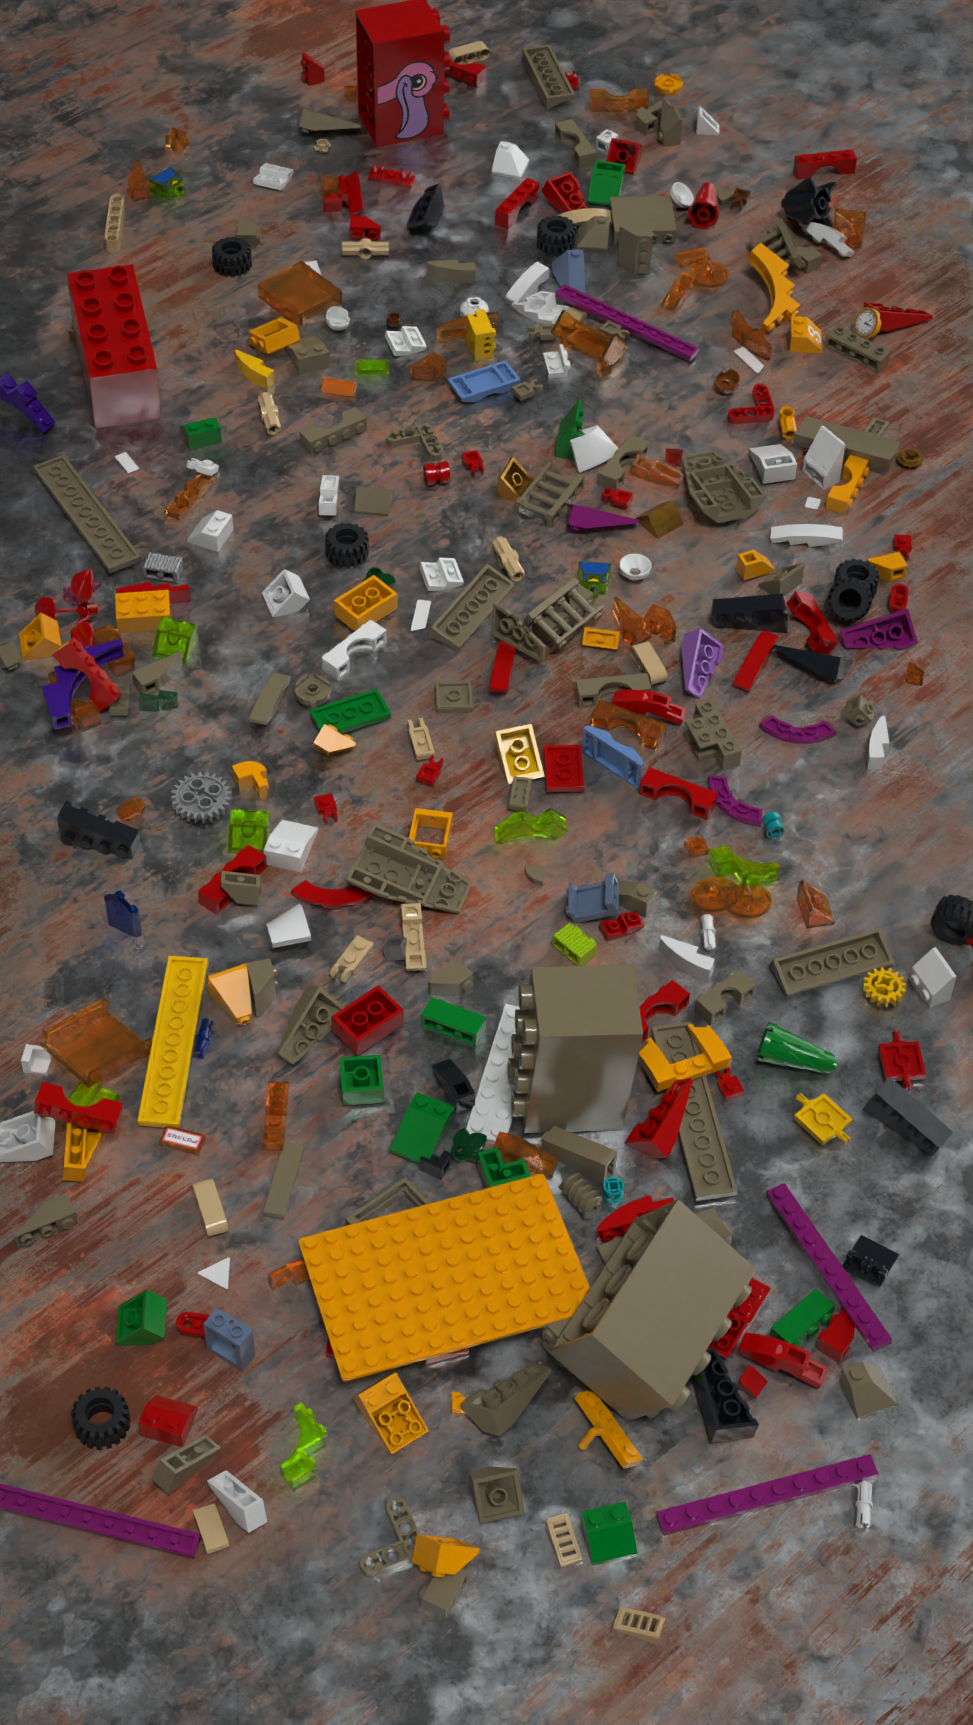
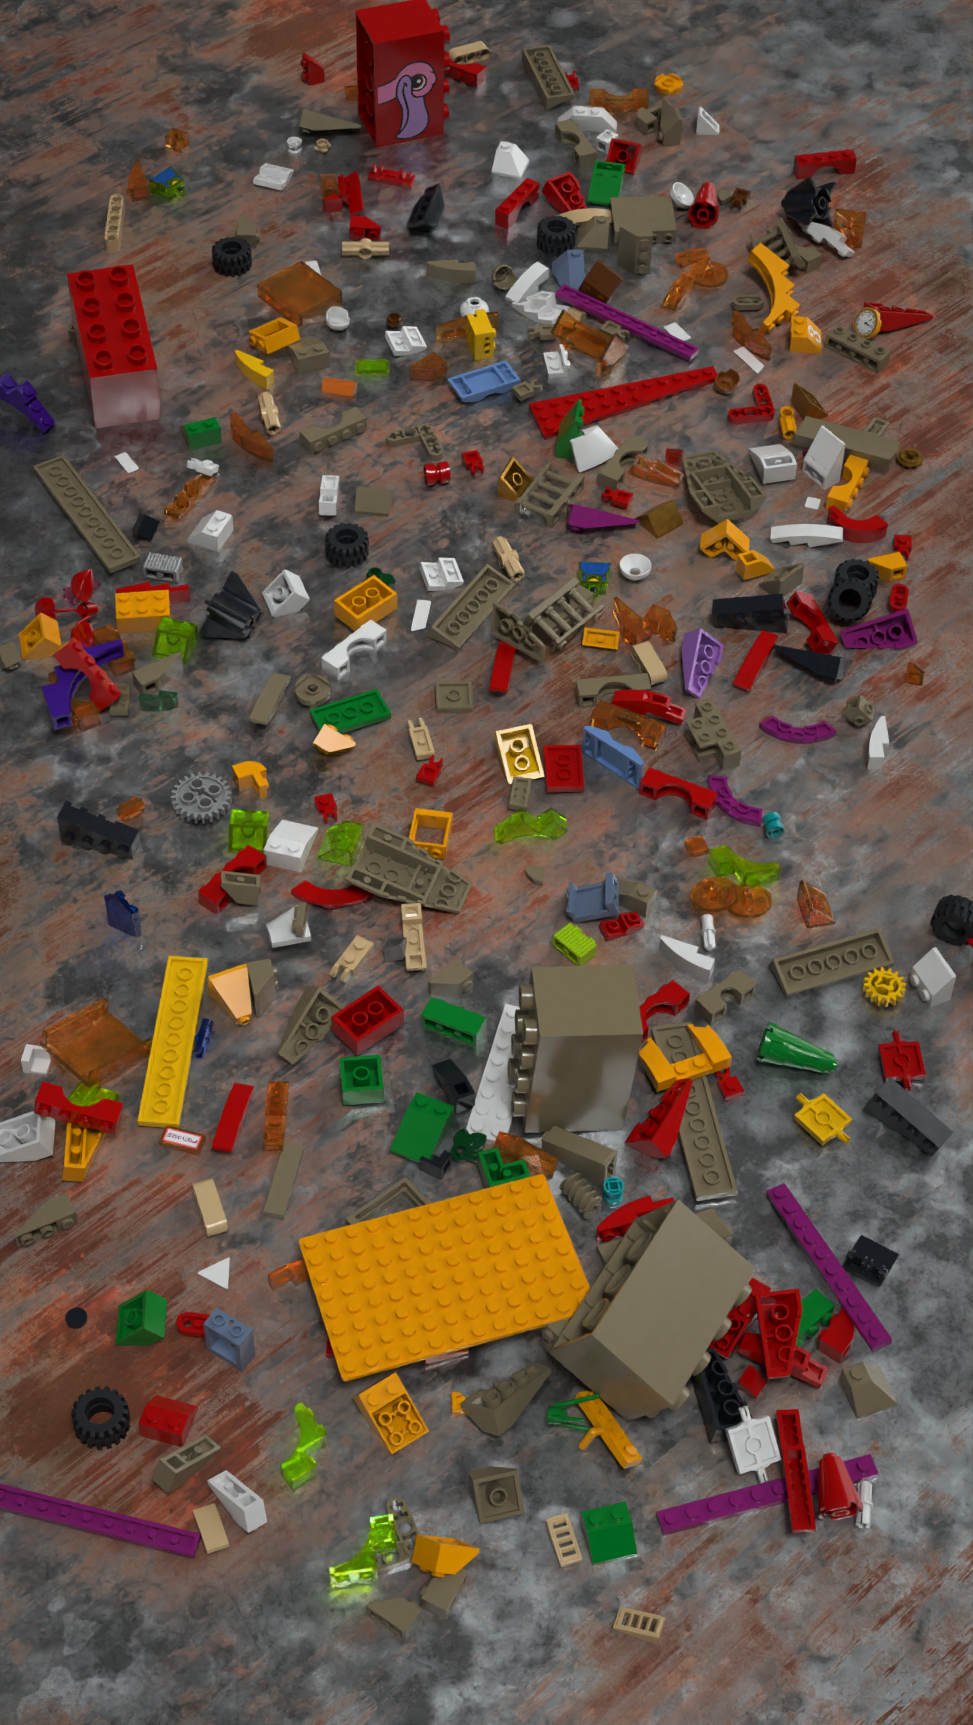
(76, 1318): none -> black piece
(145, 526): none -> black panel
(232, 611): none -> black brick
(232, 1117): none -> red slope
(250, 440): none -> clear orange slope
(294, 145): none -> white wheel
(301, 916): none -> dark tan plate
(342, 843): none -> clear neon green slope
(363, 1566): none -> clear neon green arch
(396, 1615): none -> dark tan slope
(503, 277): none -> dark tan hair
(559, 1416): none -> green plant
(590, 118): none -> white wedge
(601, 282): none -> reddish brown slope
(616, 400): none -> red wing
(675, 330): none -> white sticker
(724, 538): none -> light orange brick
(747, 302): none -> dark tan plate
(753, 1444): none -> white plate
(778, 1326): none -> red wedge
(795, 1470): none -> red slope
(807, 403): none -> pearl gold slope
(836, 1490): none -> red cone
(858, 530): none -> red arch

